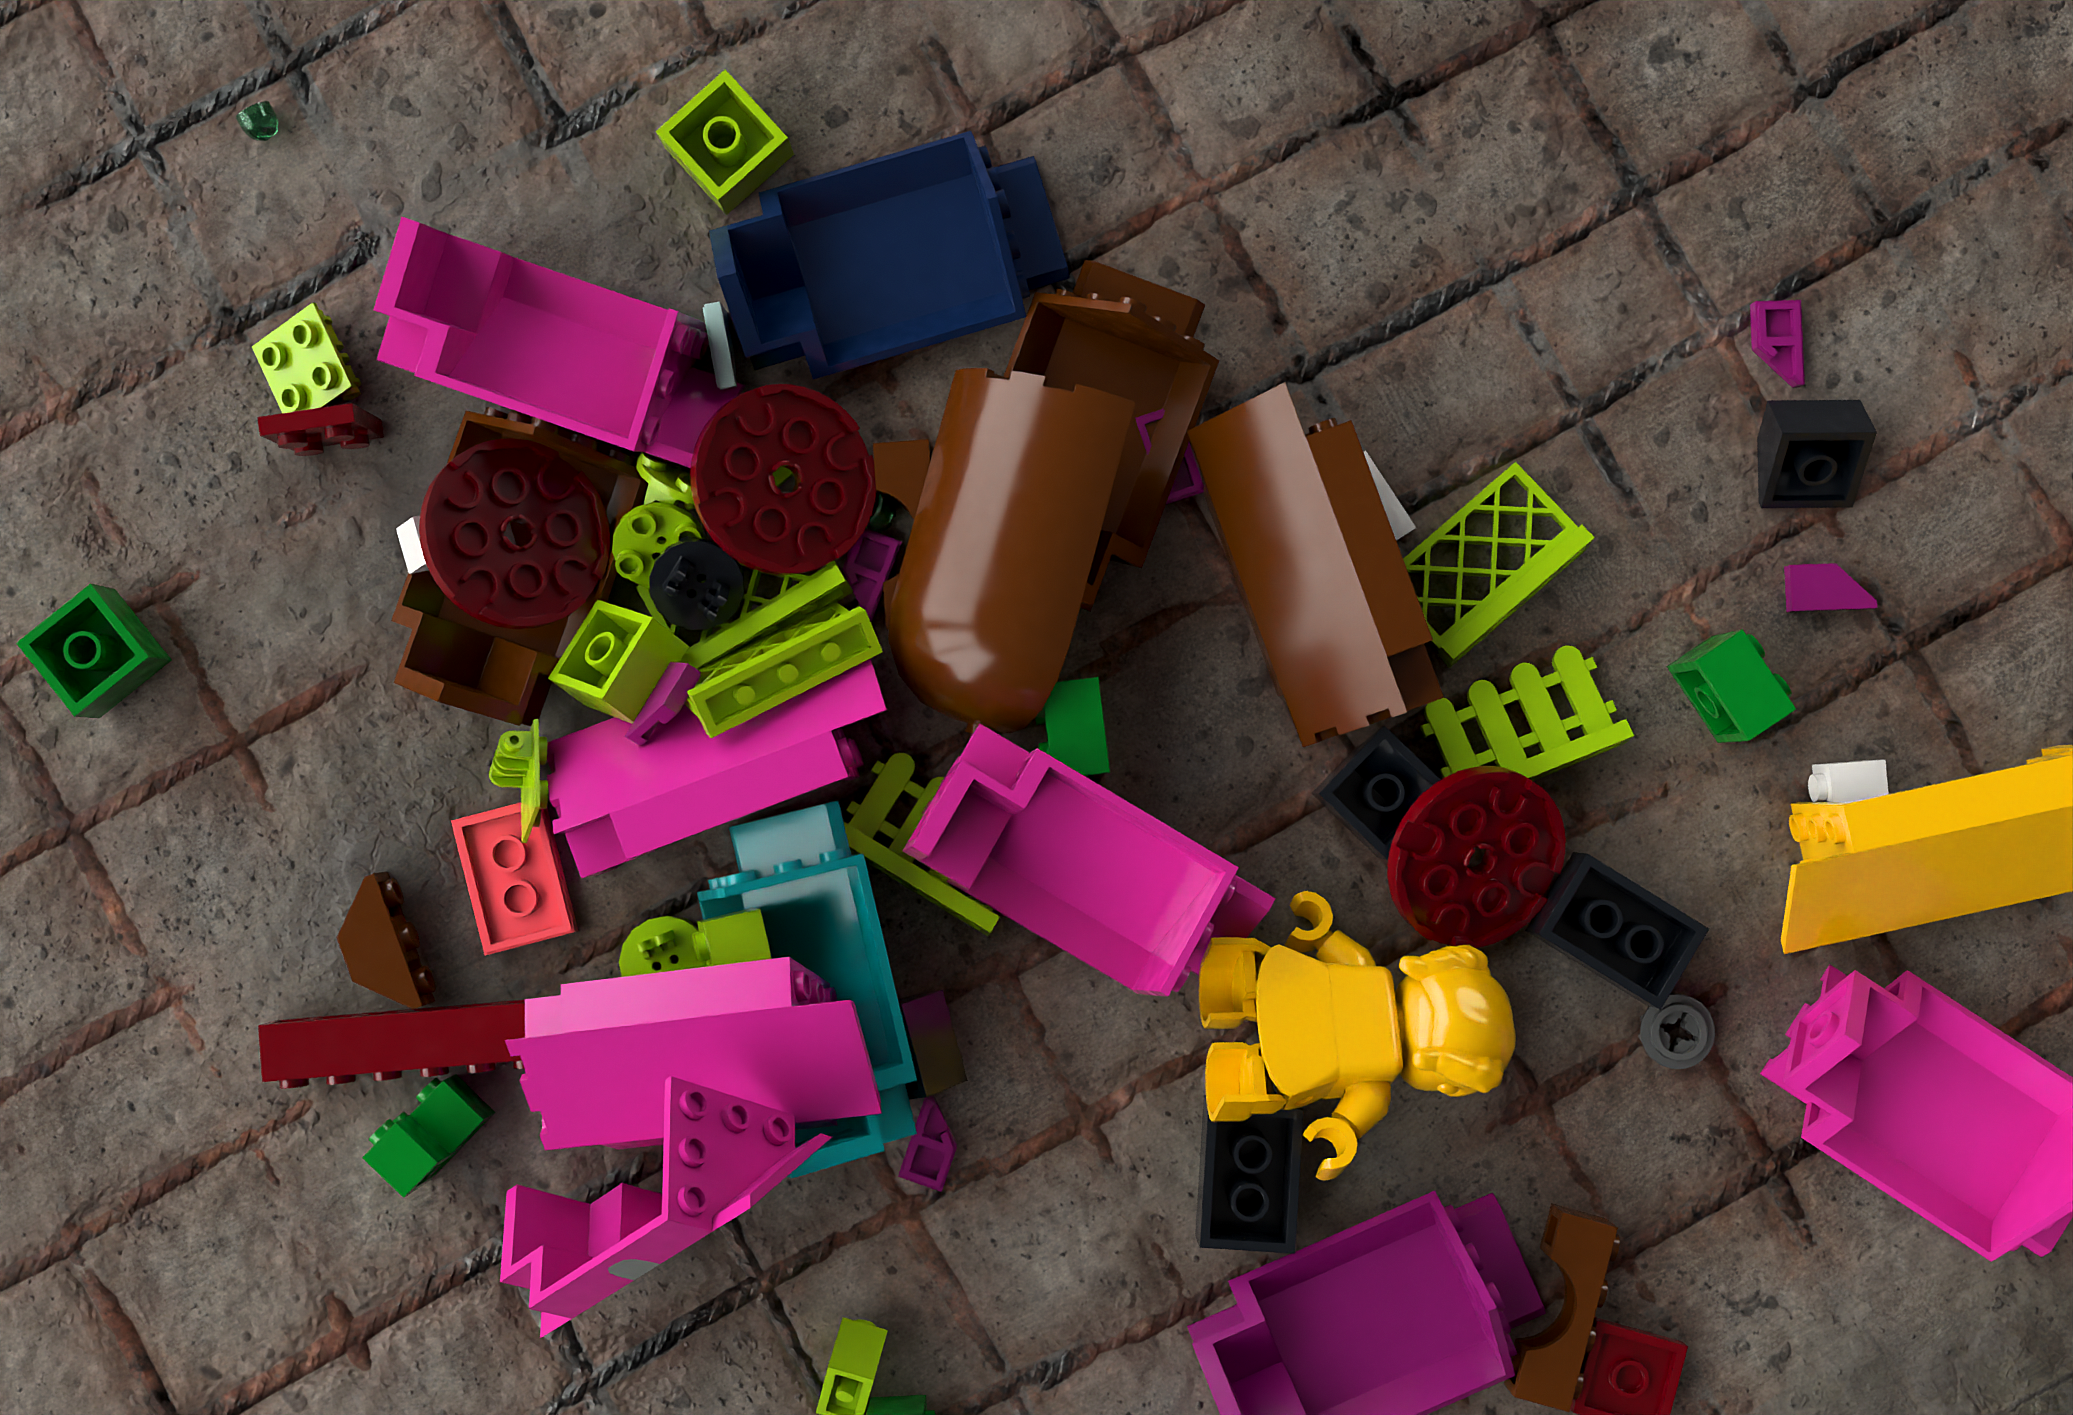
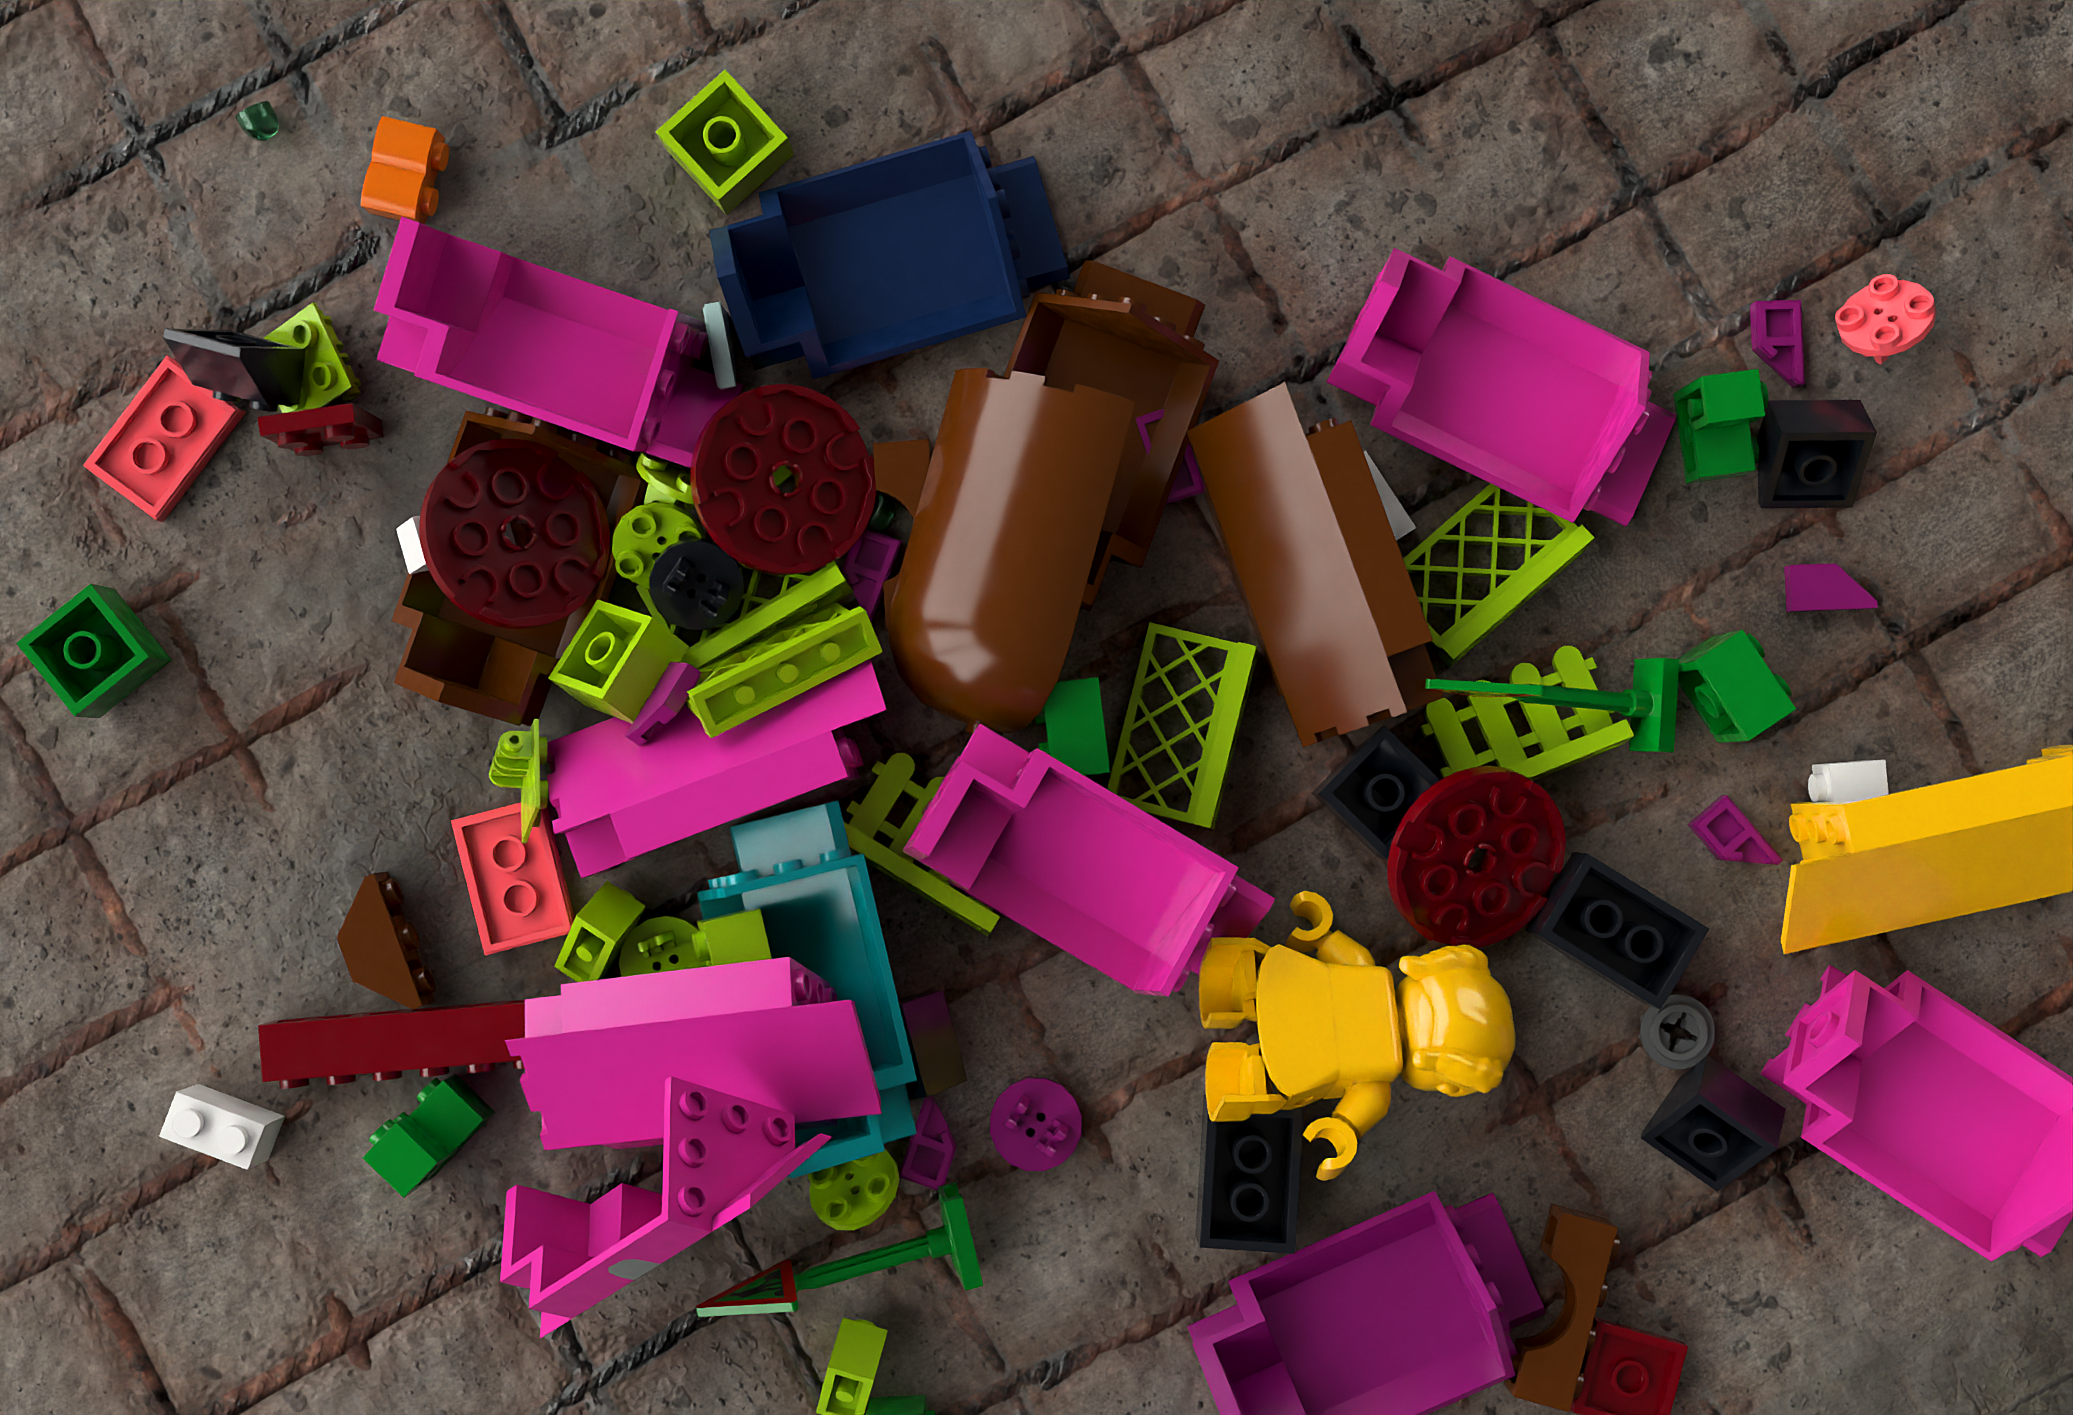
(163, 440): none -> coral tile
(222, 1126): none -> white brick
(240, 366): none -> black slope
(404, 170): none -> orange brick
(599, 933): none -> lime slope
(777, 1286): none -> green piece
(835, 1197): none -> lime plate
(1017, 1111): none -> magenta plate
(1221, 734): none -> lime fence
(1505, 387): none -> dark pink panel
(1649, 703): none -> green piece
(1715, 423): none -> green brick
(1715, 1124): none -> black slope
(1731, 835): none -> magenta tile
(1894, 300): none -> coral plate

